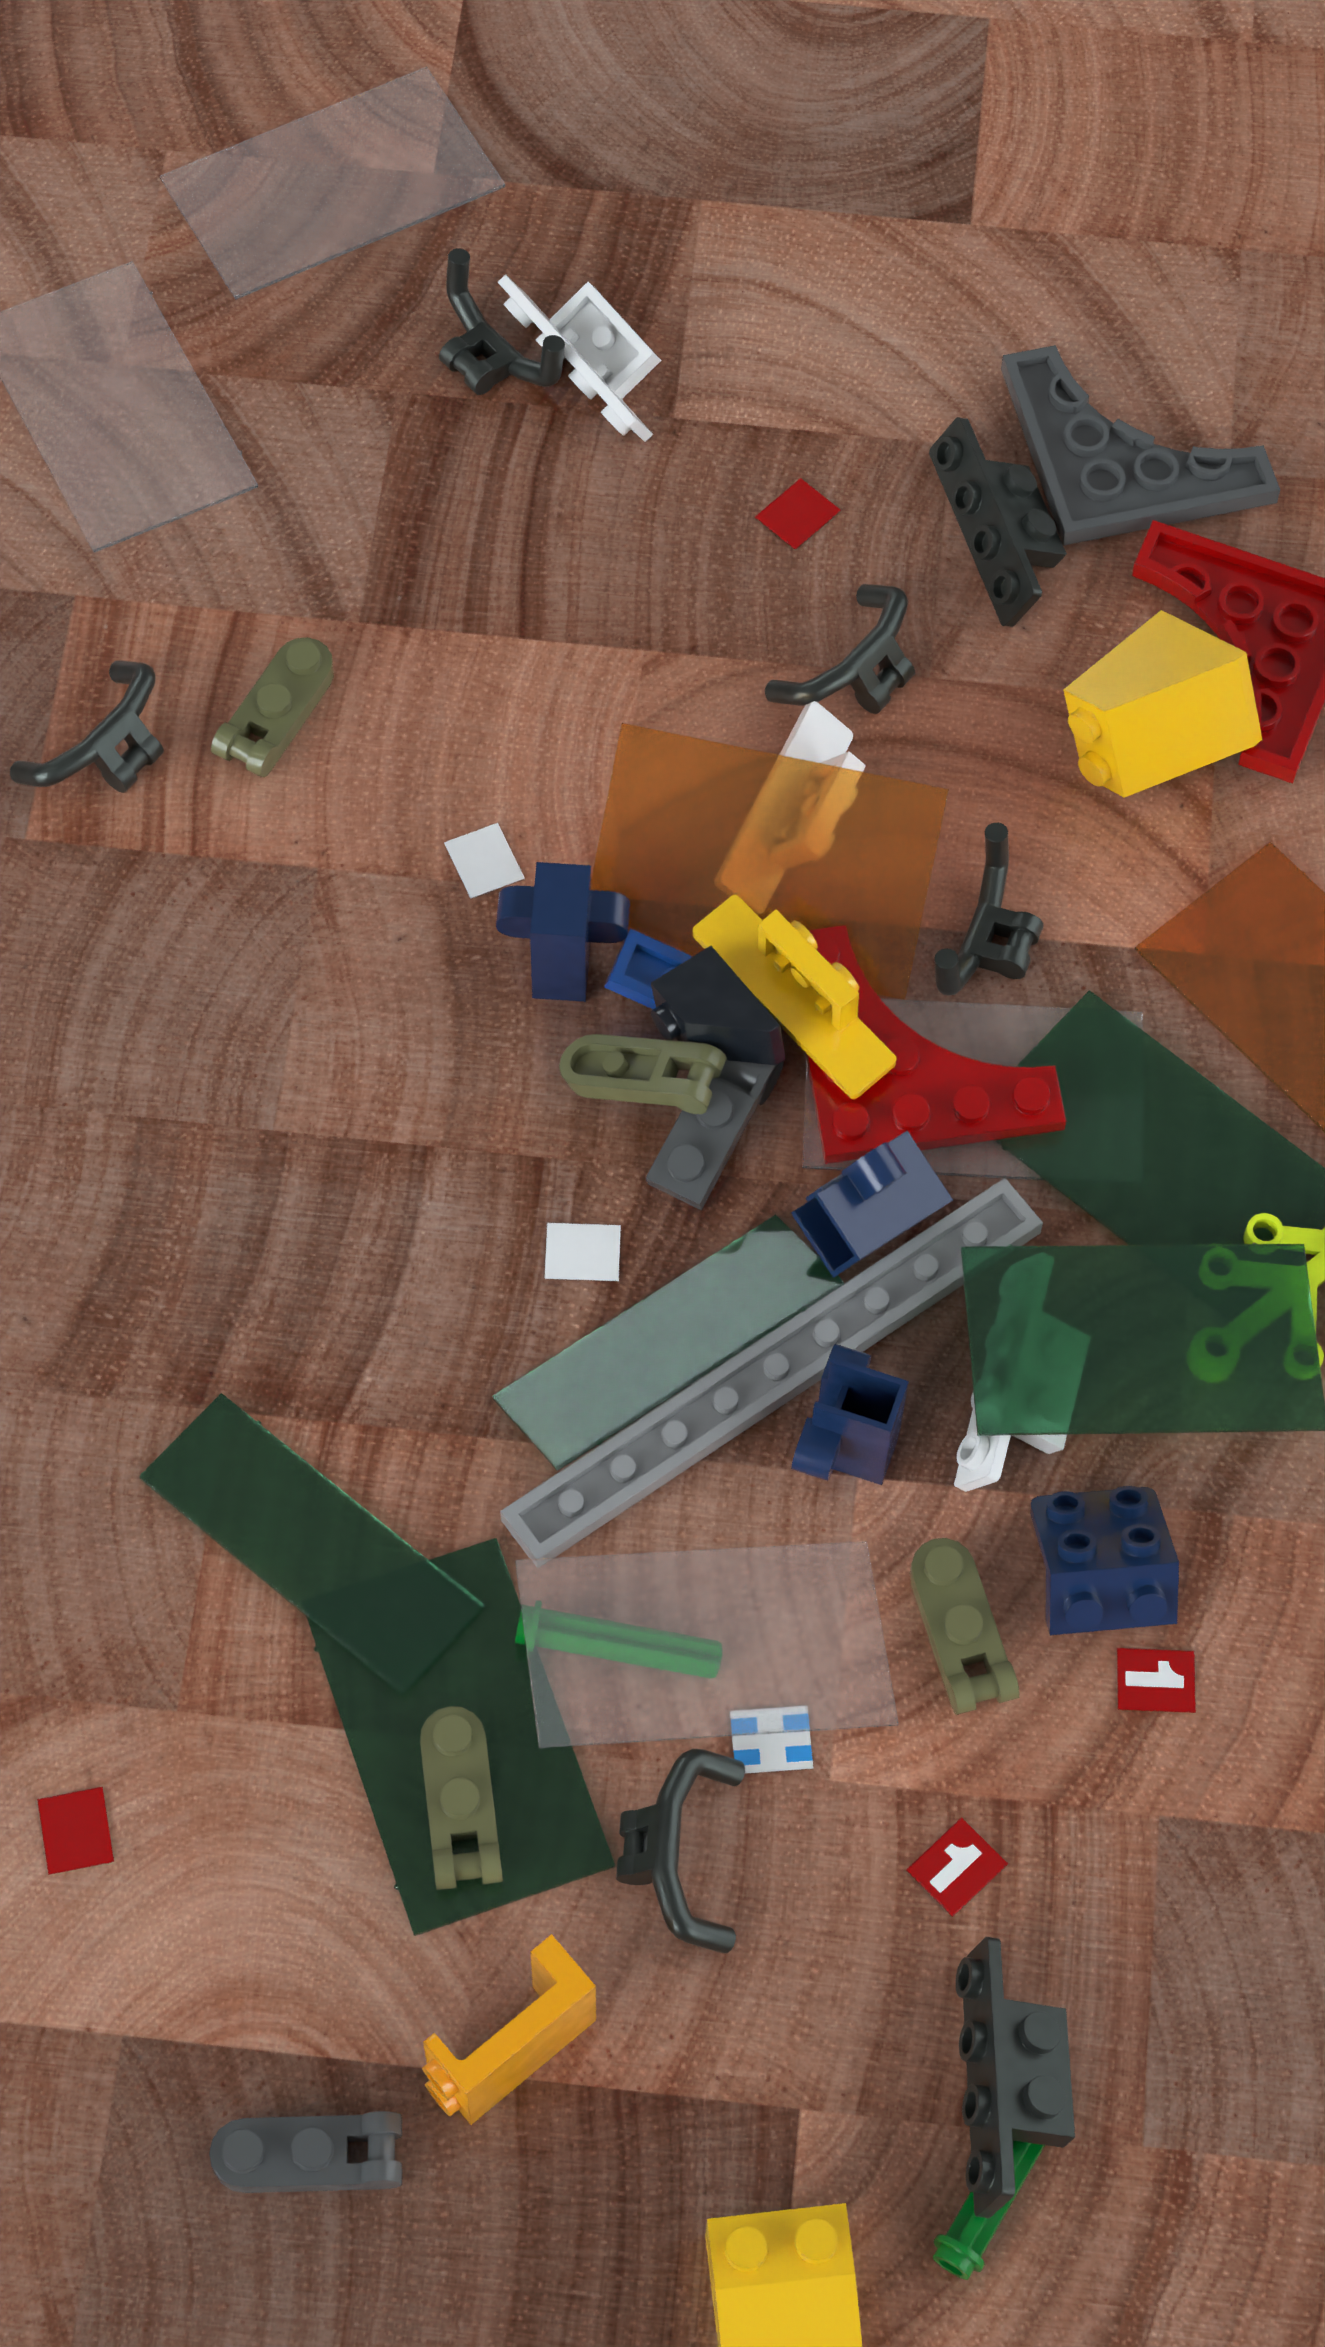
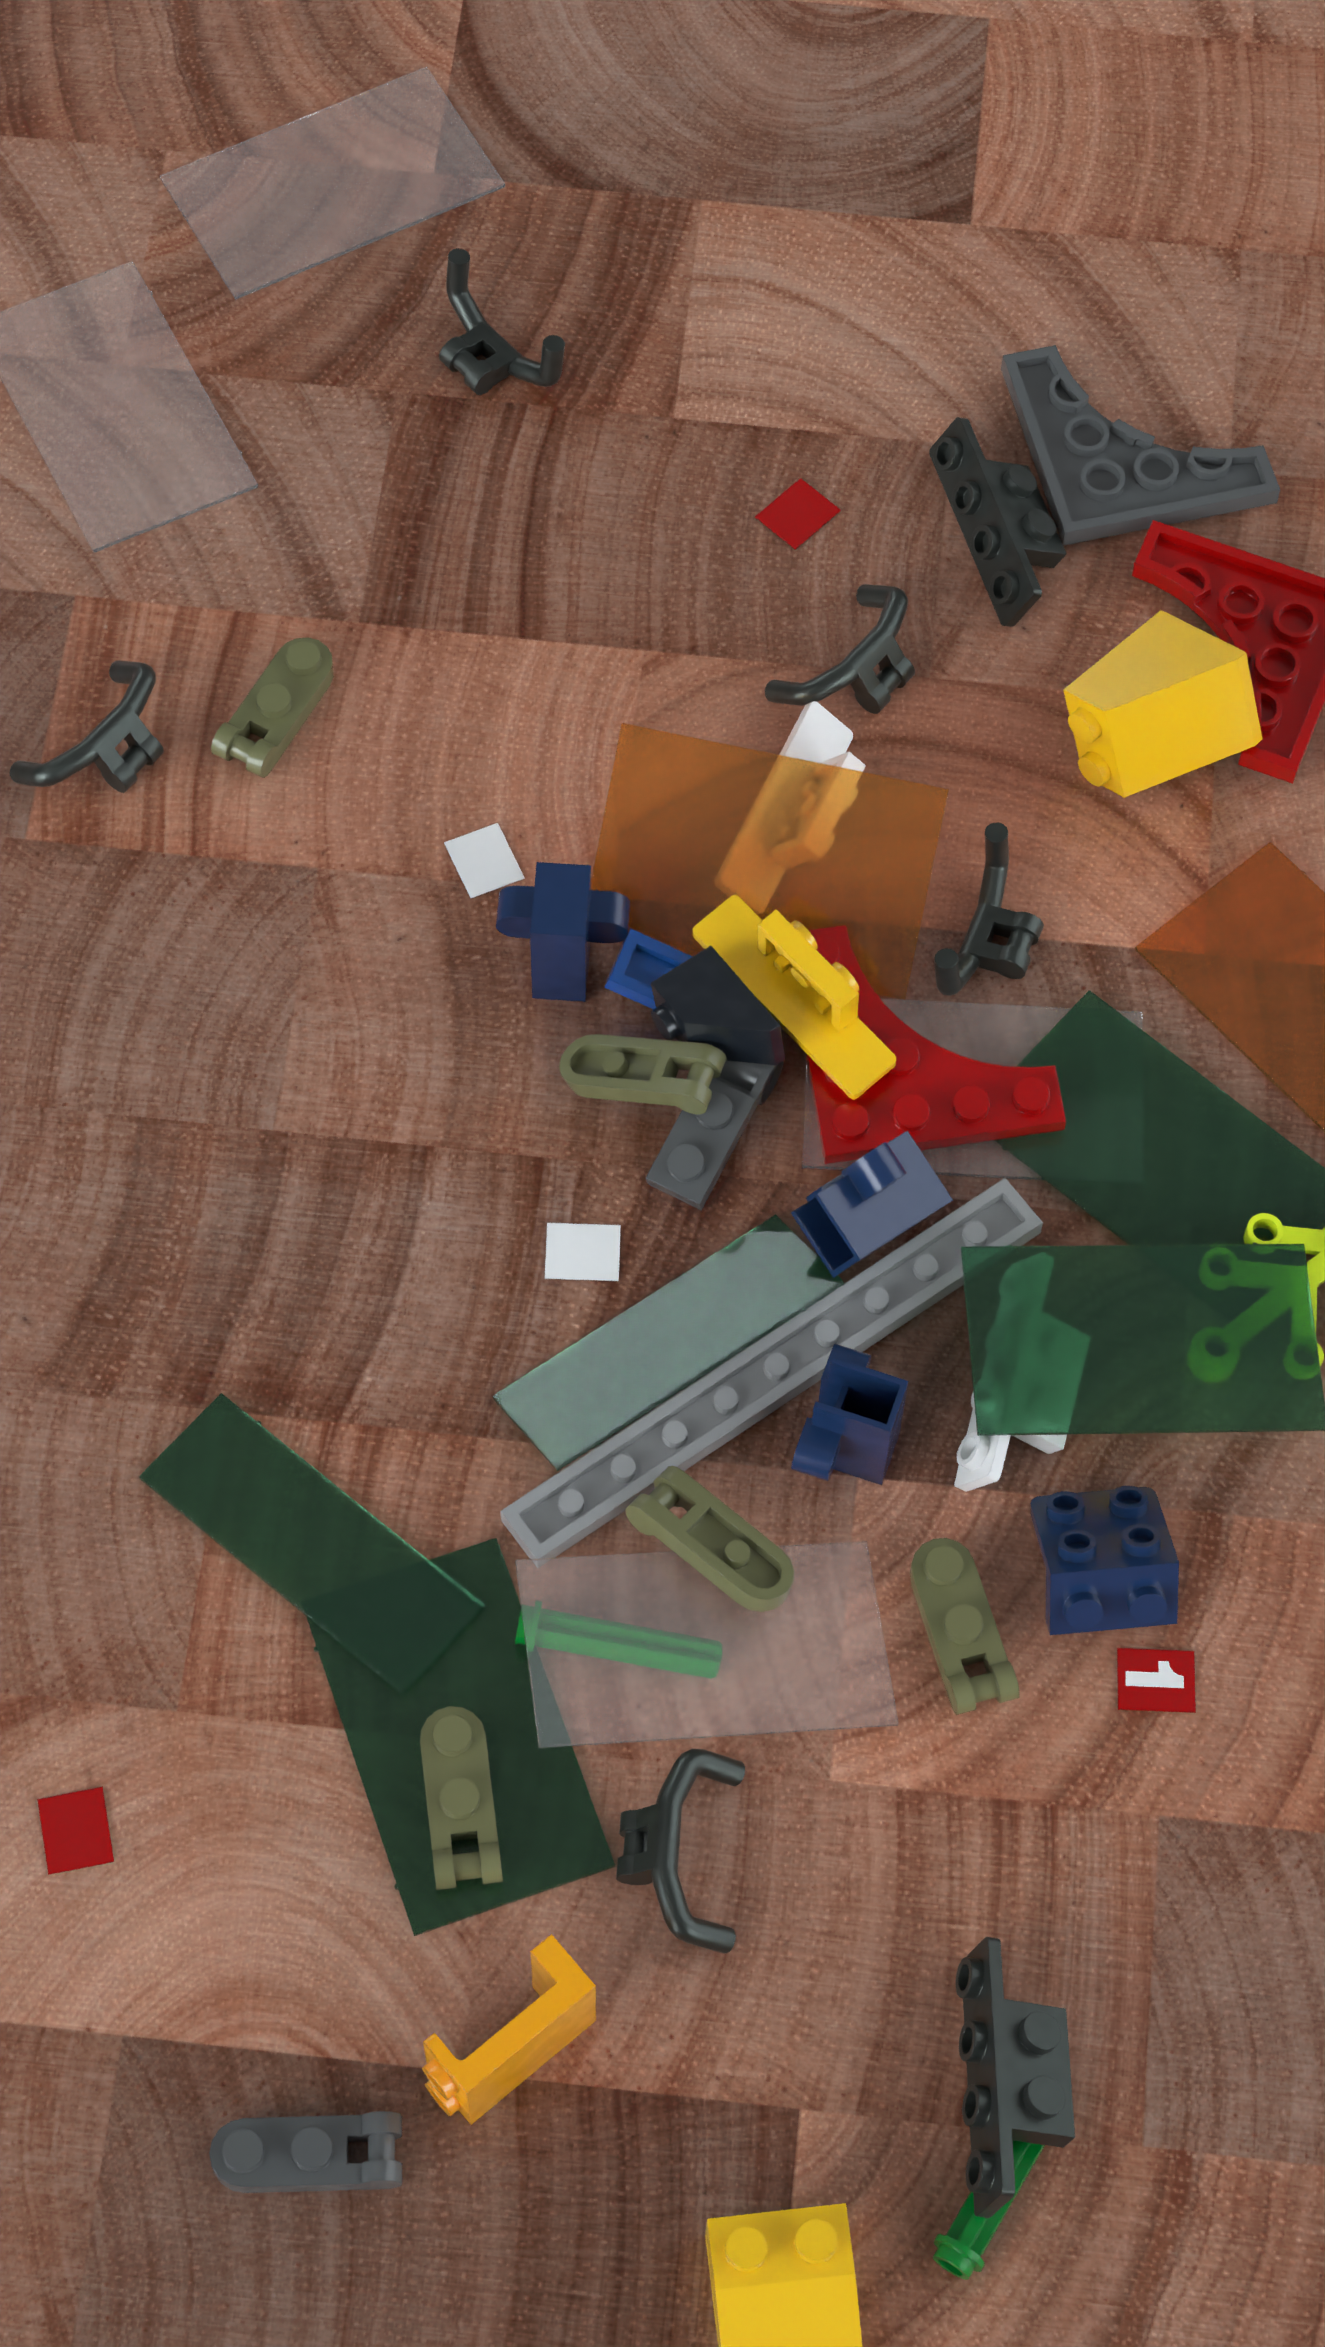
(599, 345): white bracket -> none
(714, 1541): none -> olive plate
(774, 1751): white sticker -> none
(957, 1867): red sticker -> none

